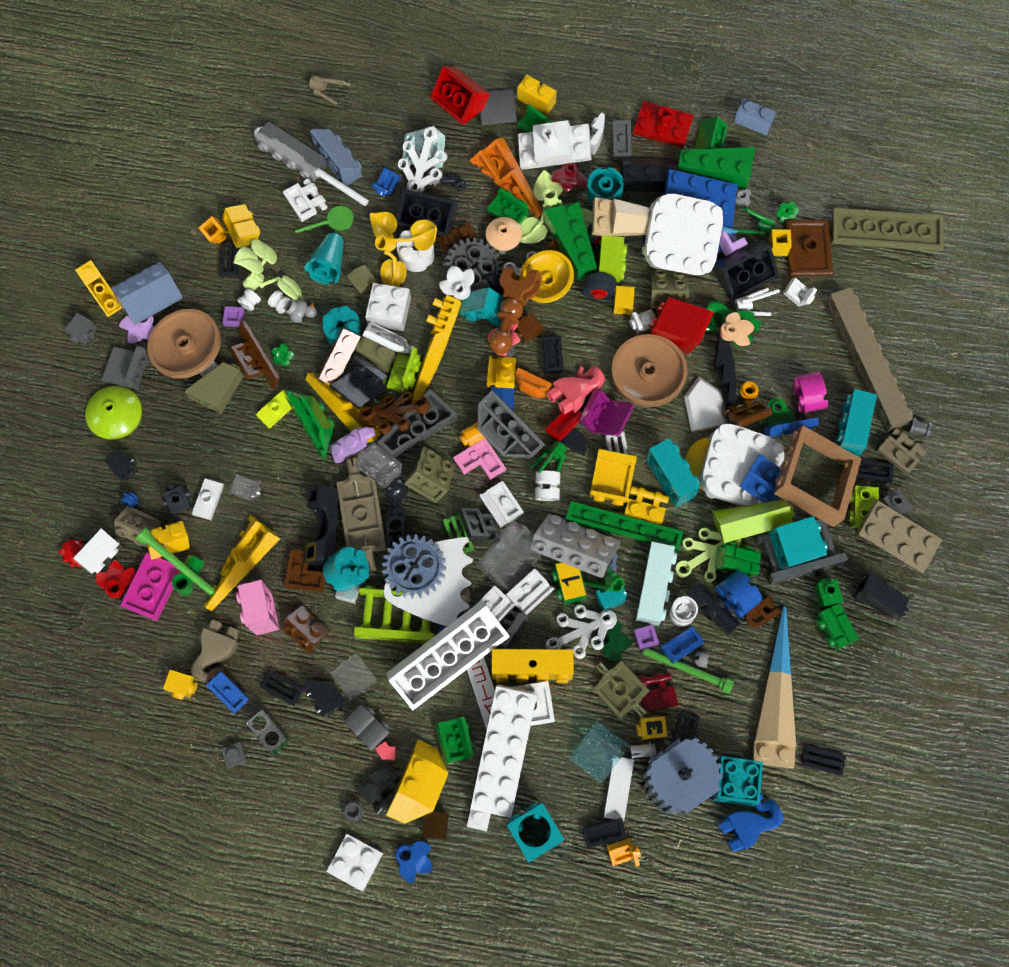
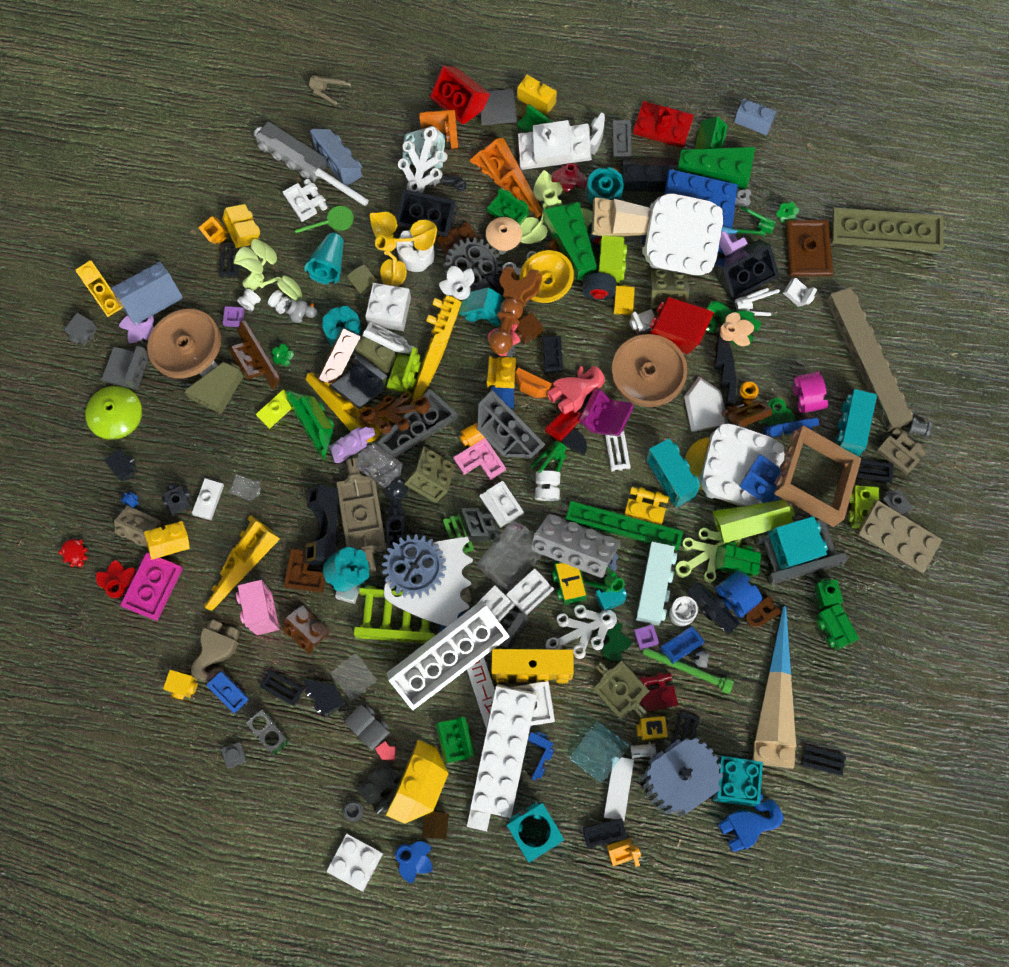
(96, 552): white brick -> none
(146, 537): bright green piece -> none
(195, 565): green piece -> none
(387, 182): blue bracket -> none
(442, 120): none -> orange bracket
(539, 740): none -> blue bracket
(612, 477): yellow panel -> none
(780, 242): yellow brick -> none
(882, 597): black slope -> none

